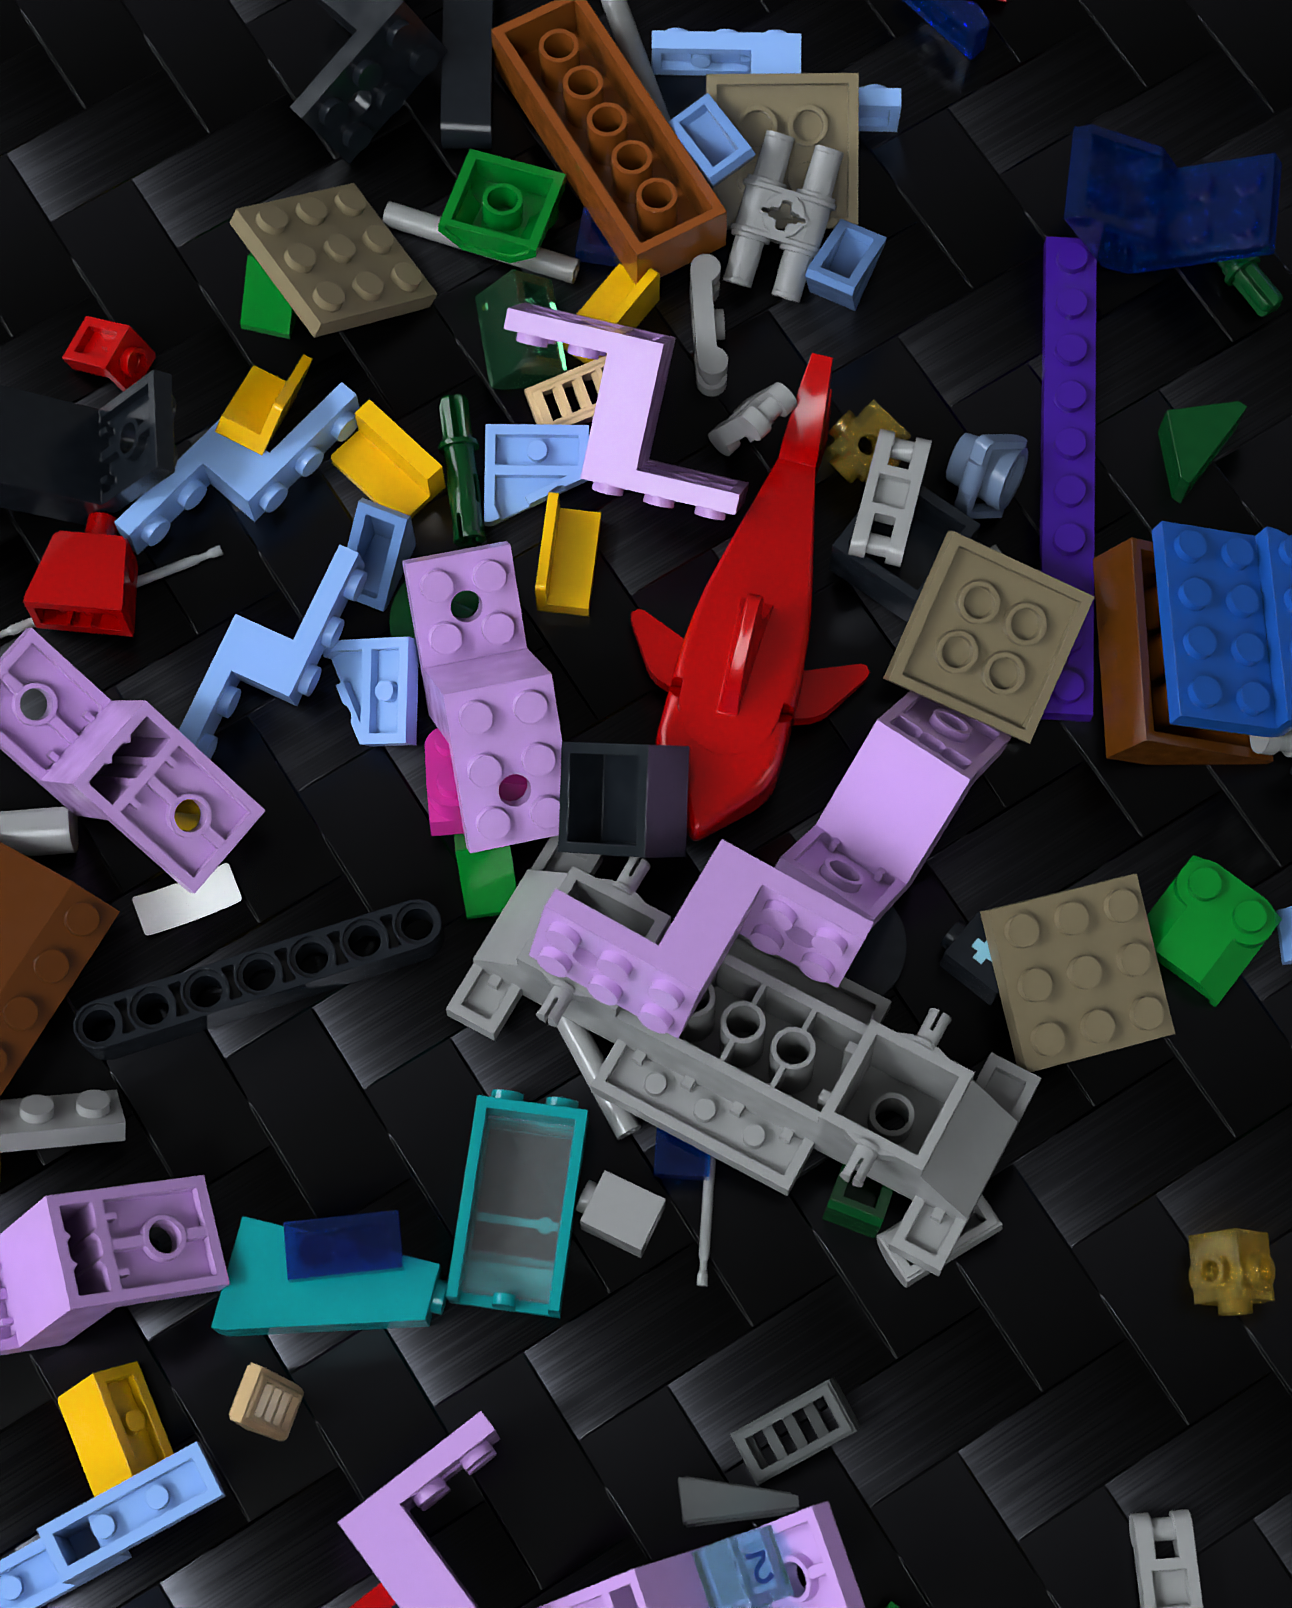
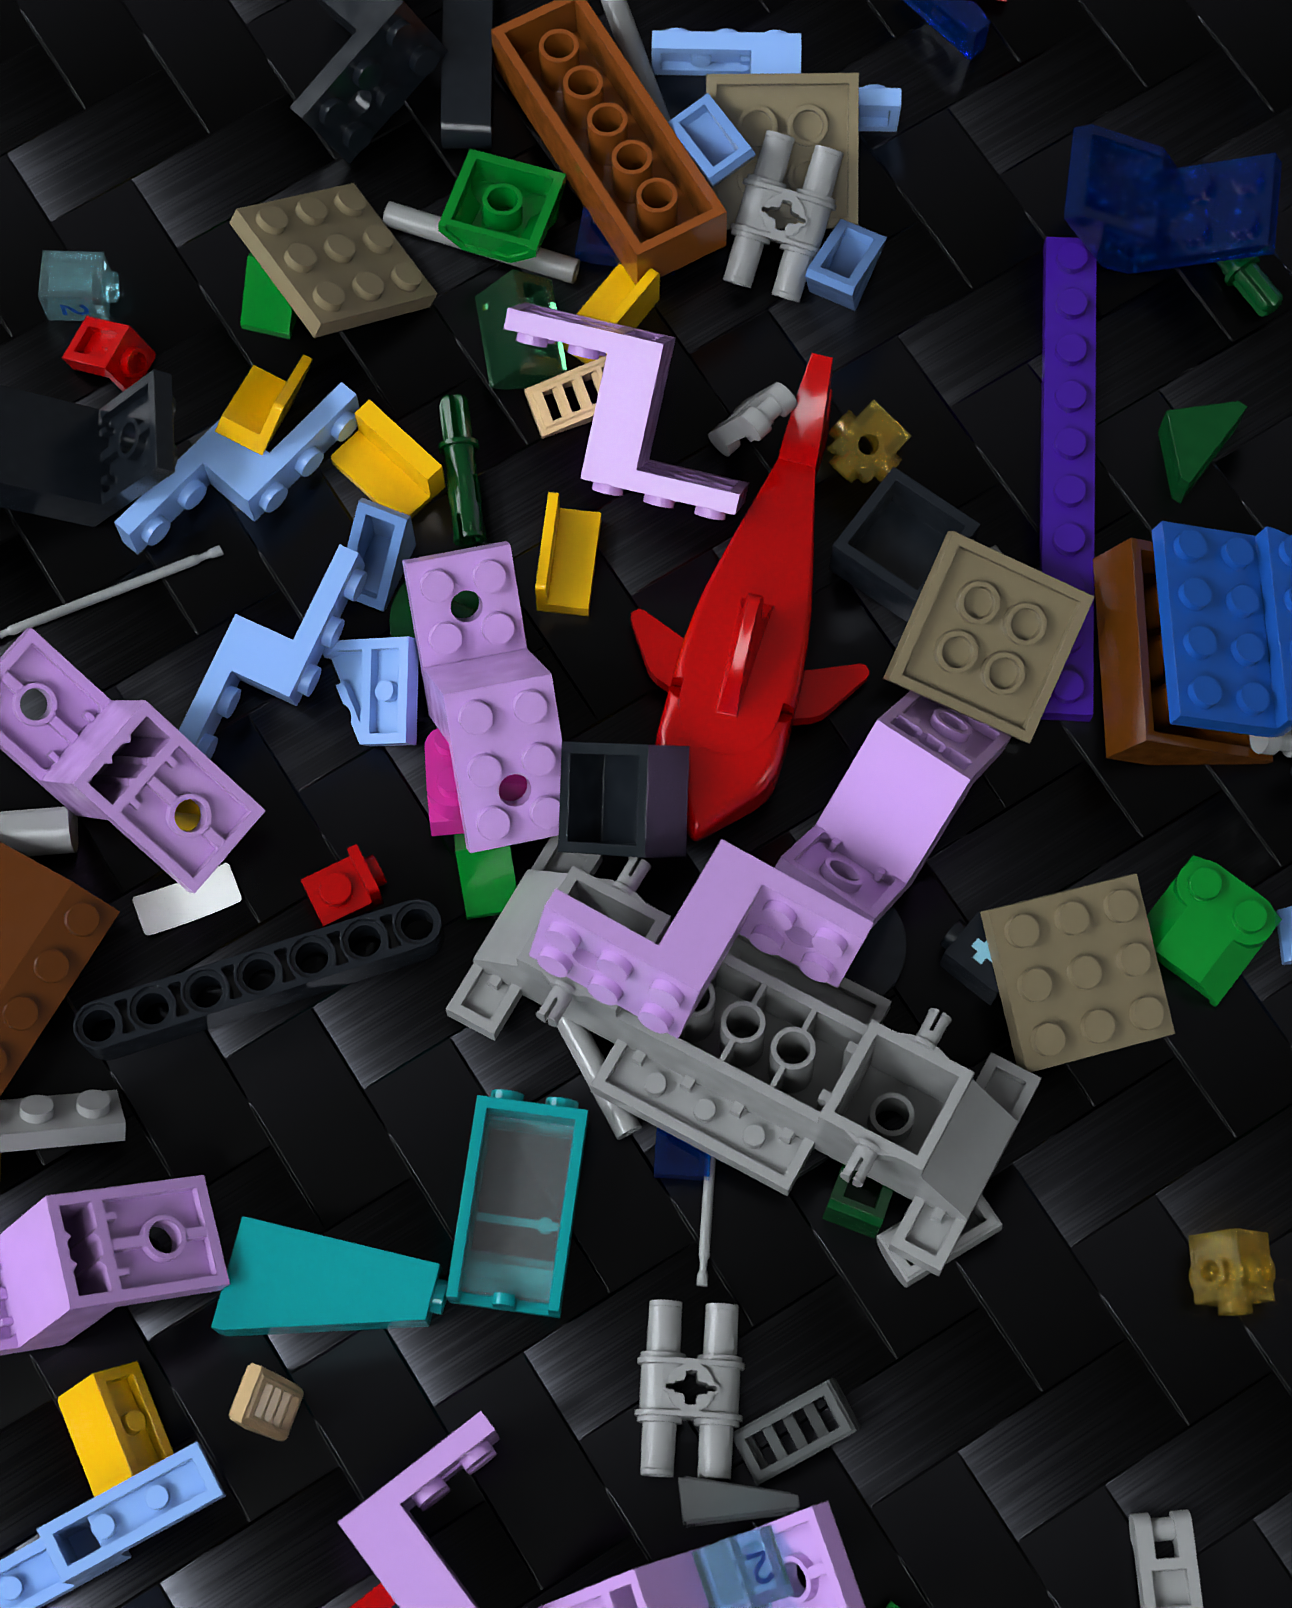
(77, 285): none -> clear light blue brick
(86, 581): red torso -> none
(343, 1246): clear blue plate -> none
(345, 888): none -> red bracket
(528, 463): light blue wing -> none
(620, 1212): light grey brick -> none
(664, 1409): none -> light grey pin
(707, 325): light grey plate -> none
(890, 497): light grey plate -> none
(987, 469): sand blue piece -> none

